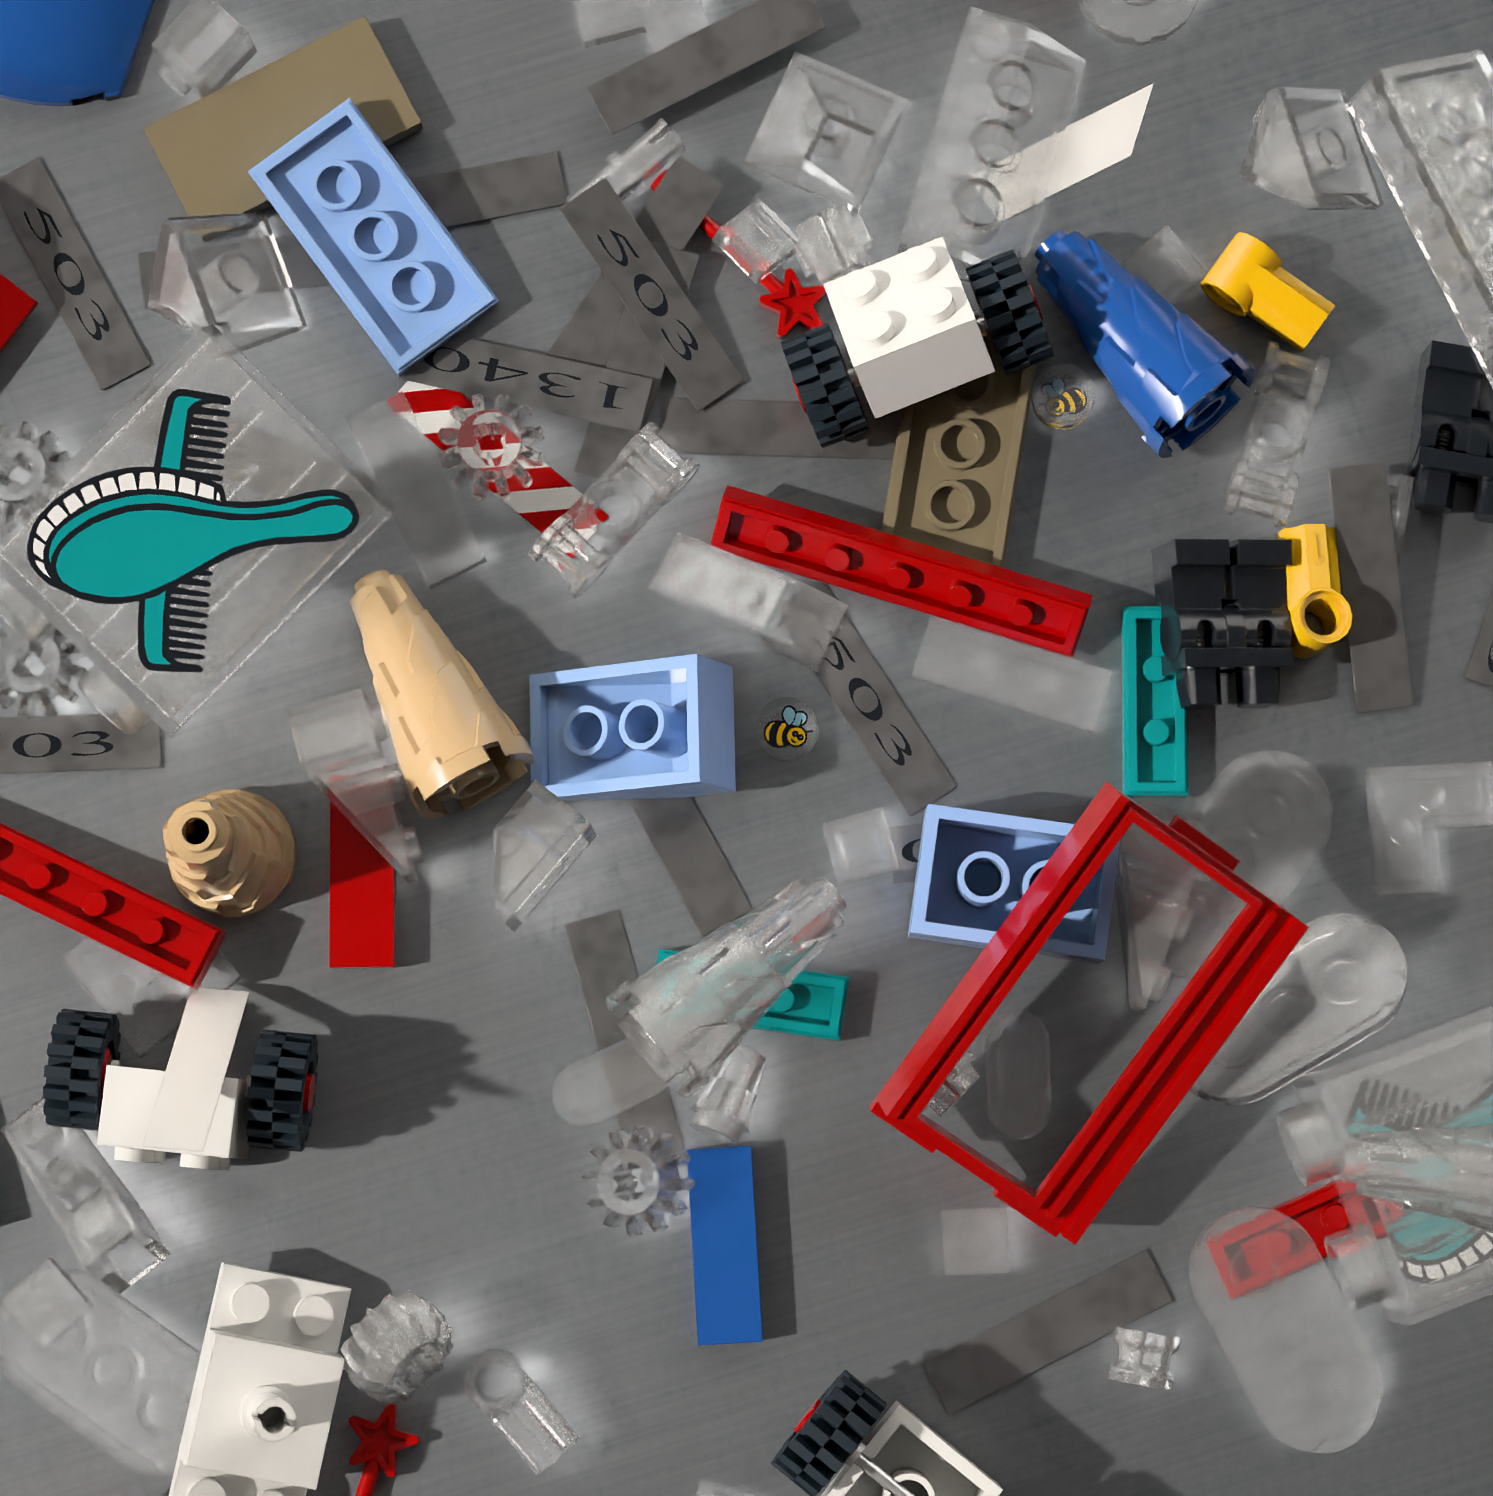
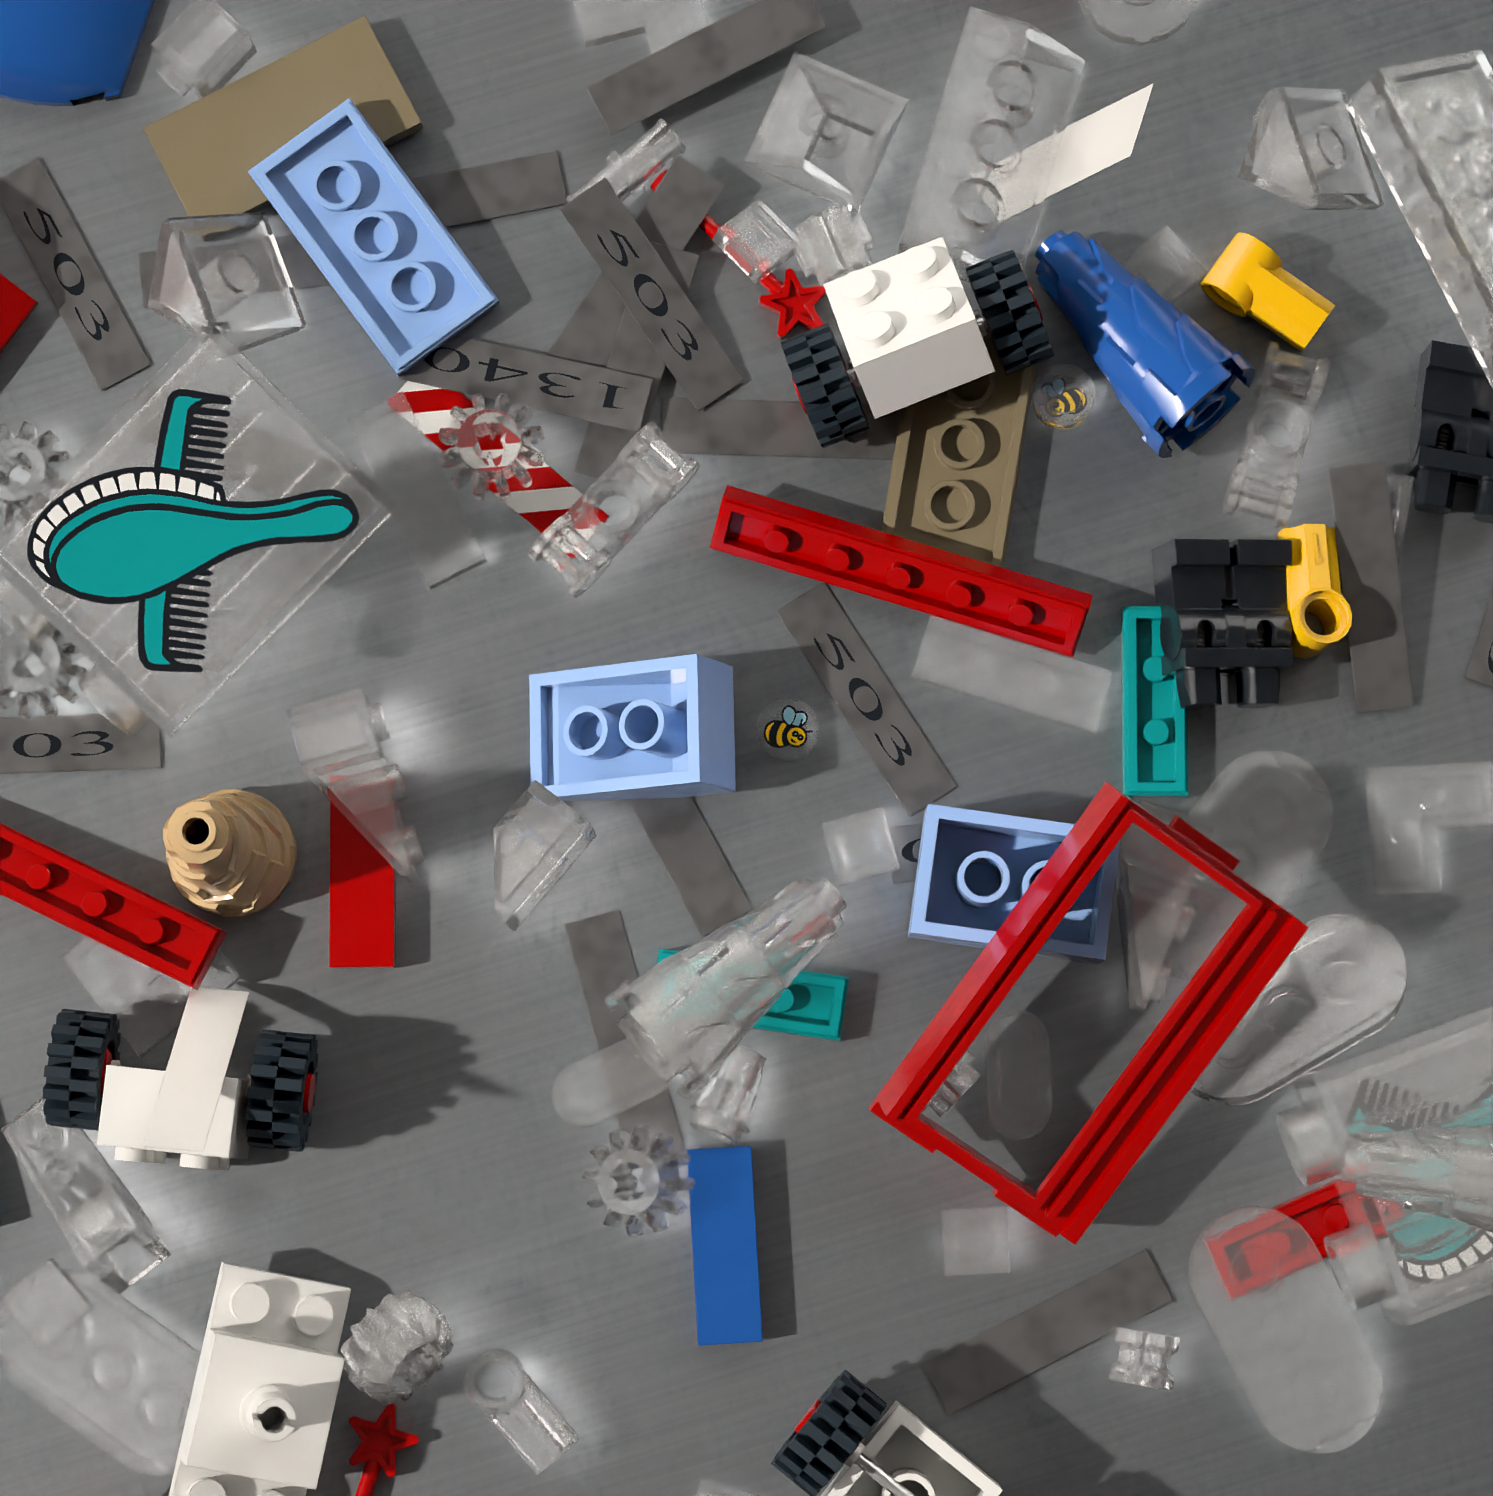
(437, 709): tan cone -> none
(751, 600): clear slope -> none

